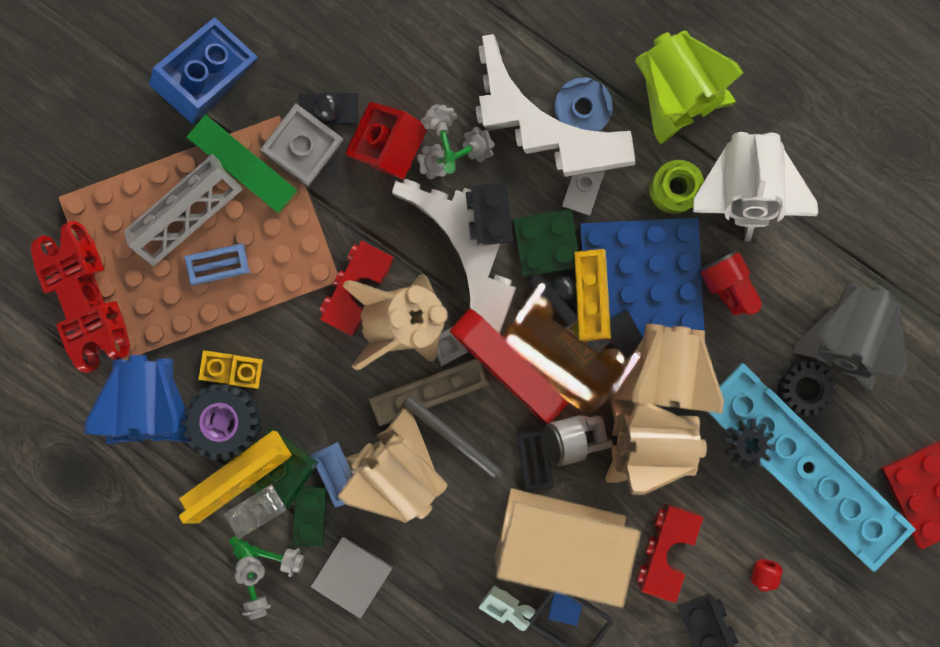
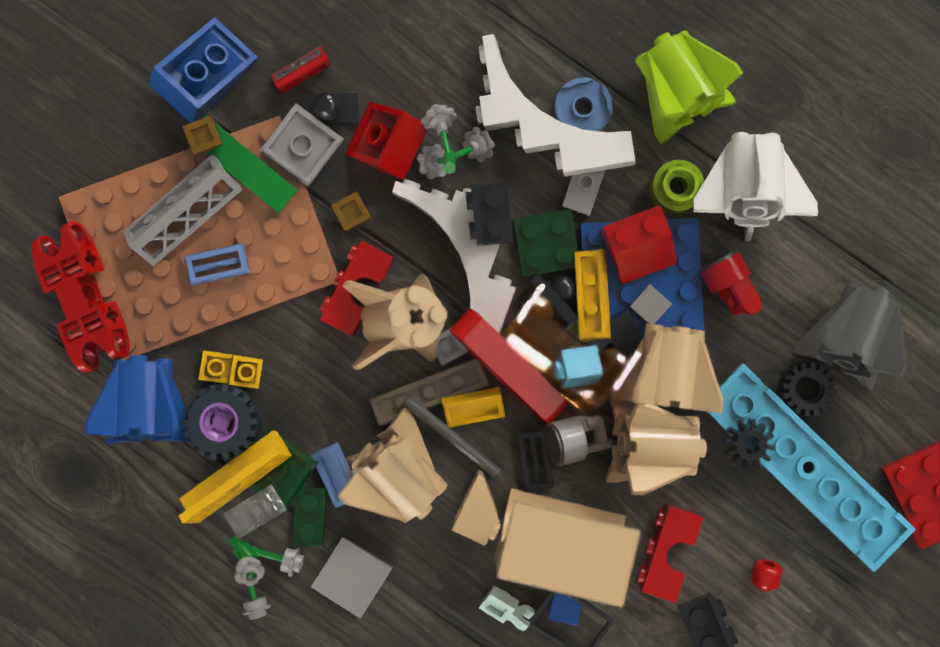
(203, 135): none -> pearl gold plate
(301, 70): none -> red slope
(351, 211): none -> pearl gold plate
(473, 407): none -> yellow tile
(477, 513): none -> tan slope
(578, 366): none -> medium azure brick
(640, 244): none -> red slope
(650, 305): none -> light grey tile

